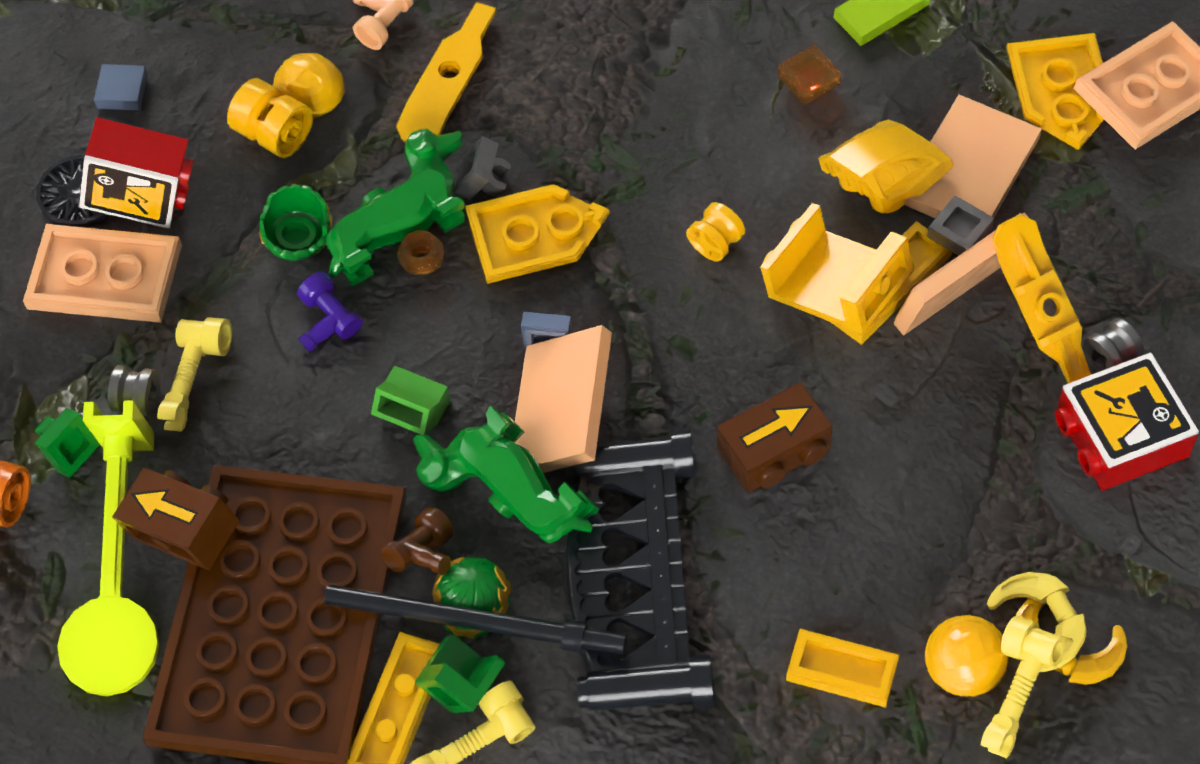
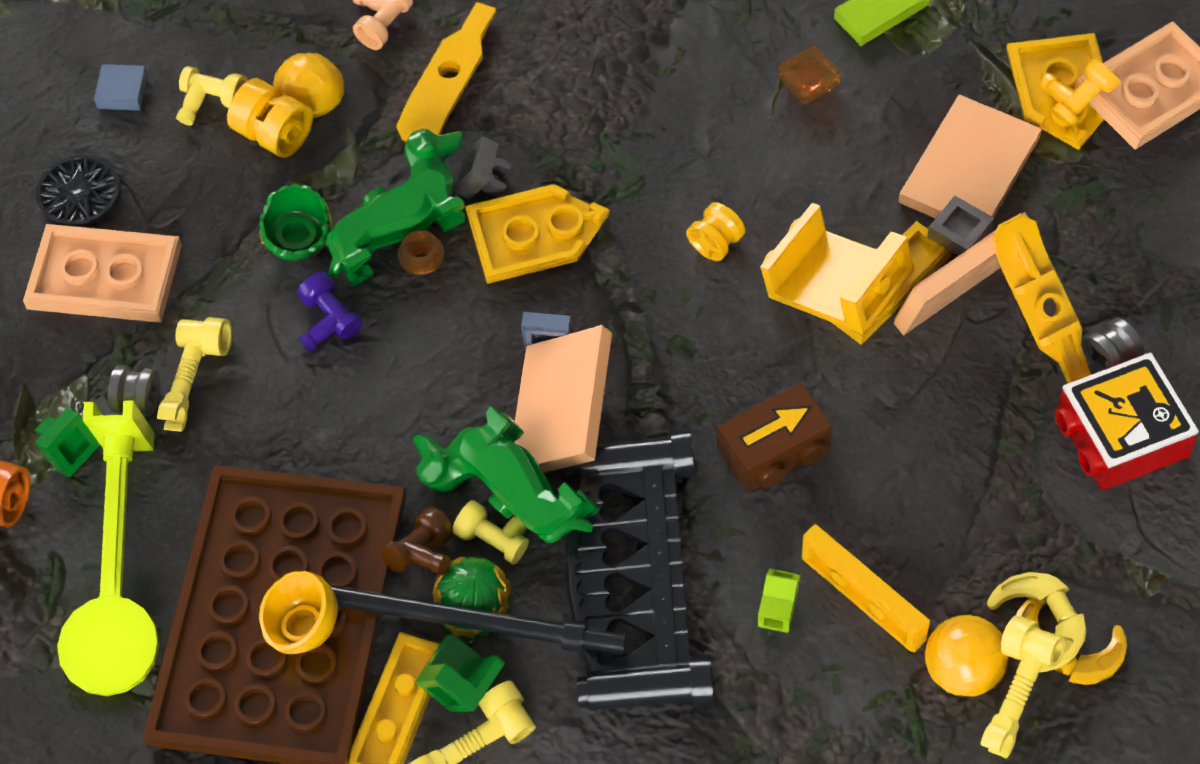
(135, 173): piece -> none
(177, 517): reddish brown brick -> none
(196, 87): none -> light yellow piece
(298, 613): none -> yellow piece
(410, 401): bright green piece -> none
(473, 523): none -> light yellow piece
(778, 600): none -> lime piece
(842, 667): yellow tile -> none
(865, 589): none -> yellow tile
(887, 165): yellow slope -> none
(1073, 102): none -> yellow piece

